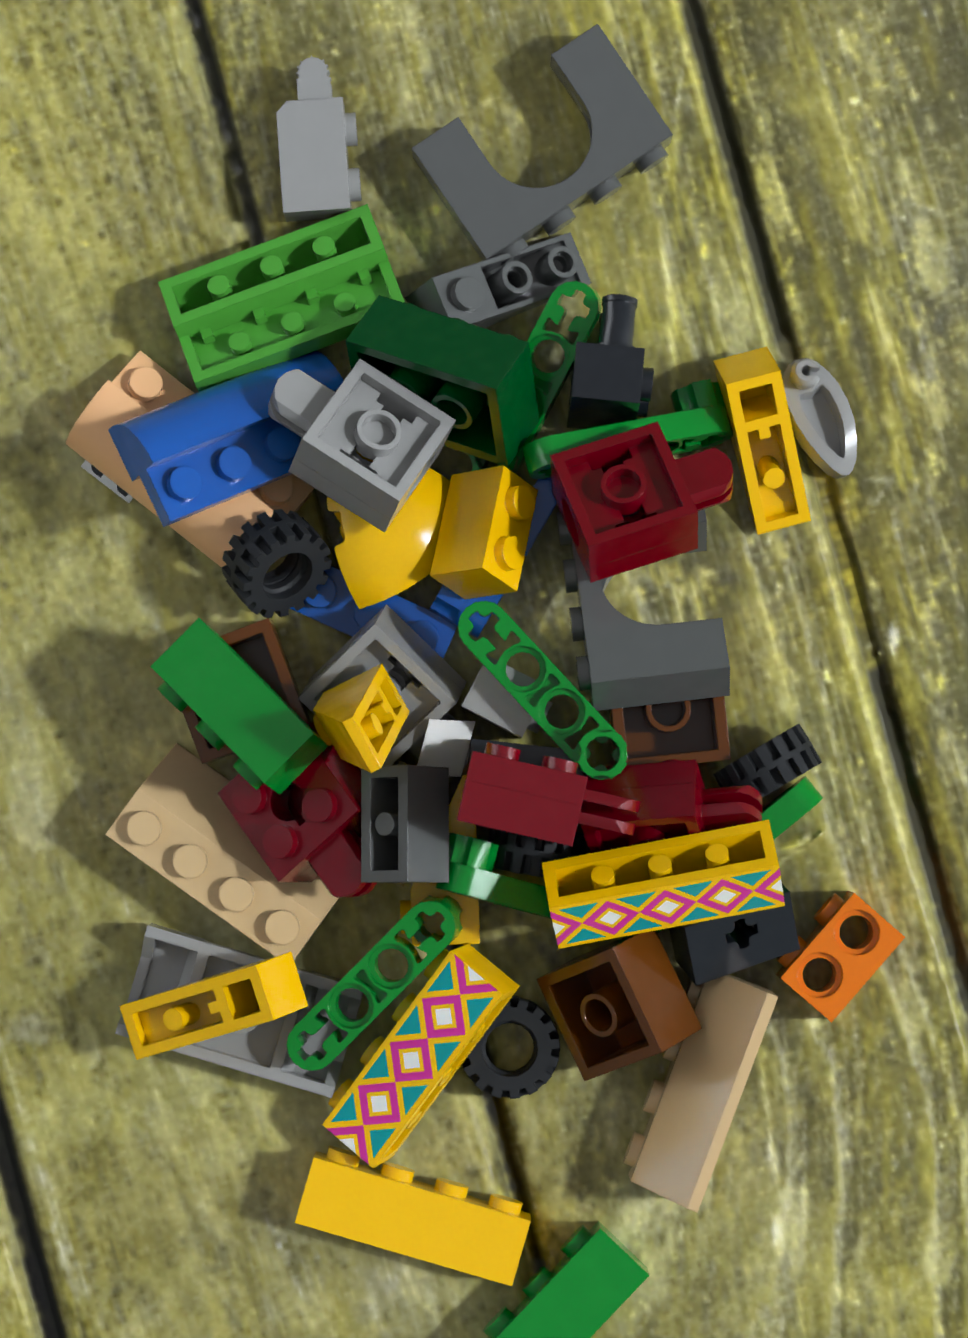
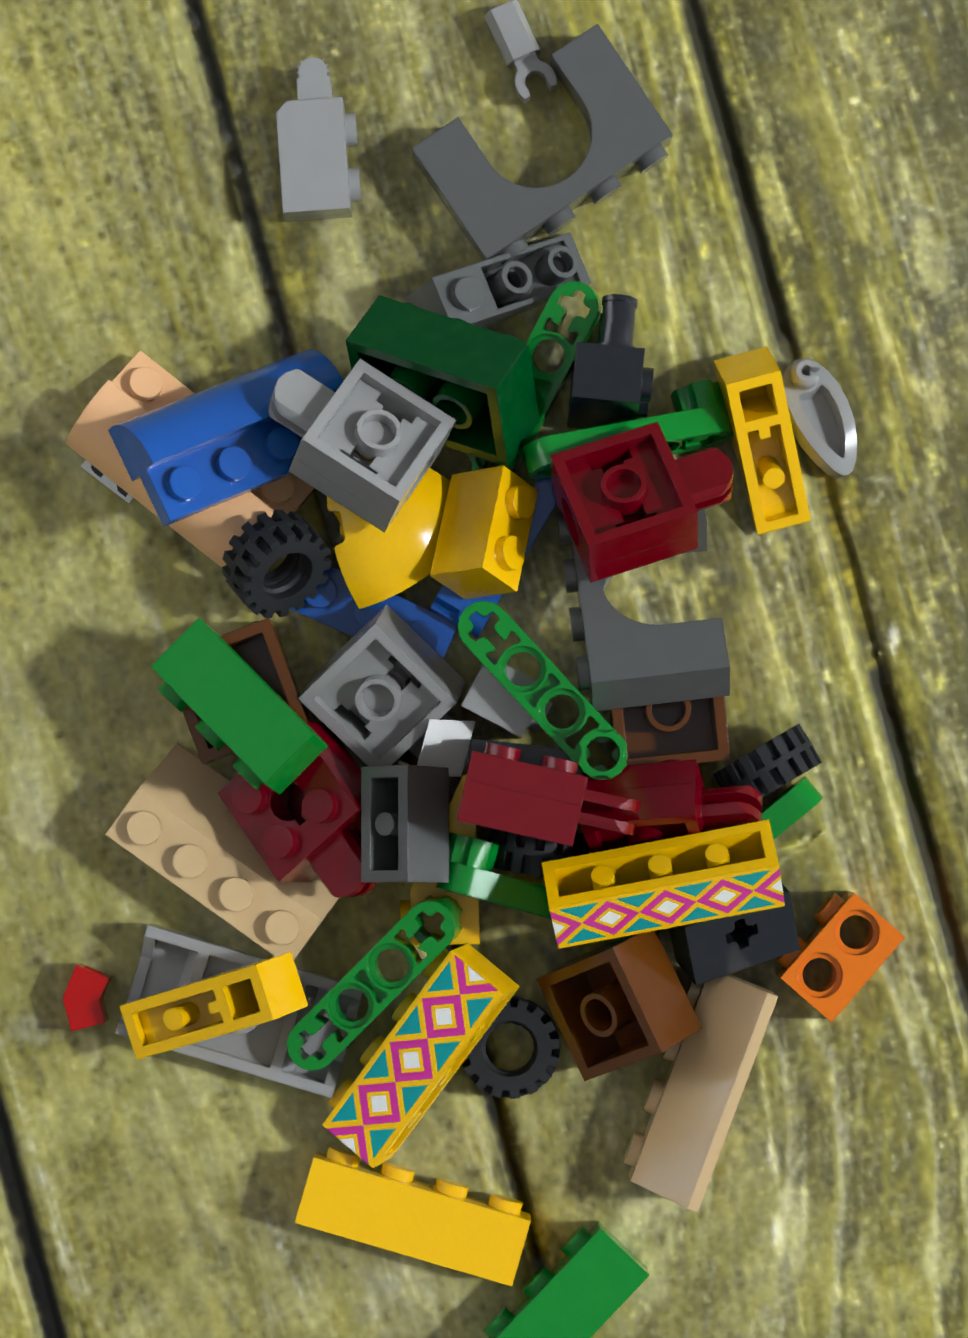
(85, 998): none -> red piece
(279, 297): bright green brick -> none
(362, 718): yellow slope -> none
(518, 46): none -> light grey bar

